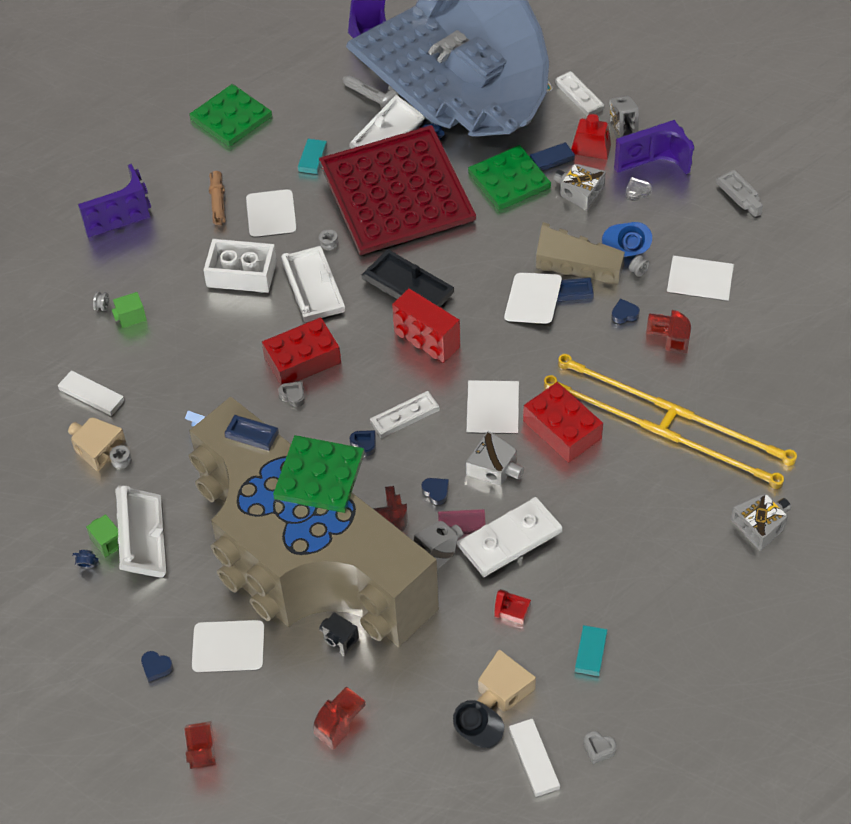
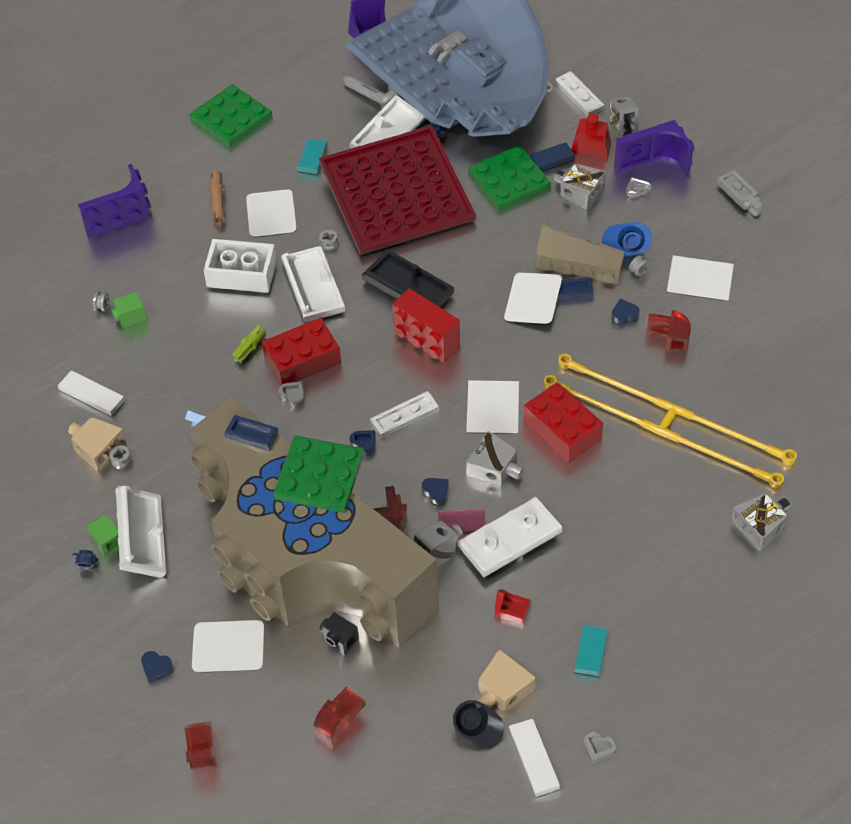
(249, 344): none -> lime axle

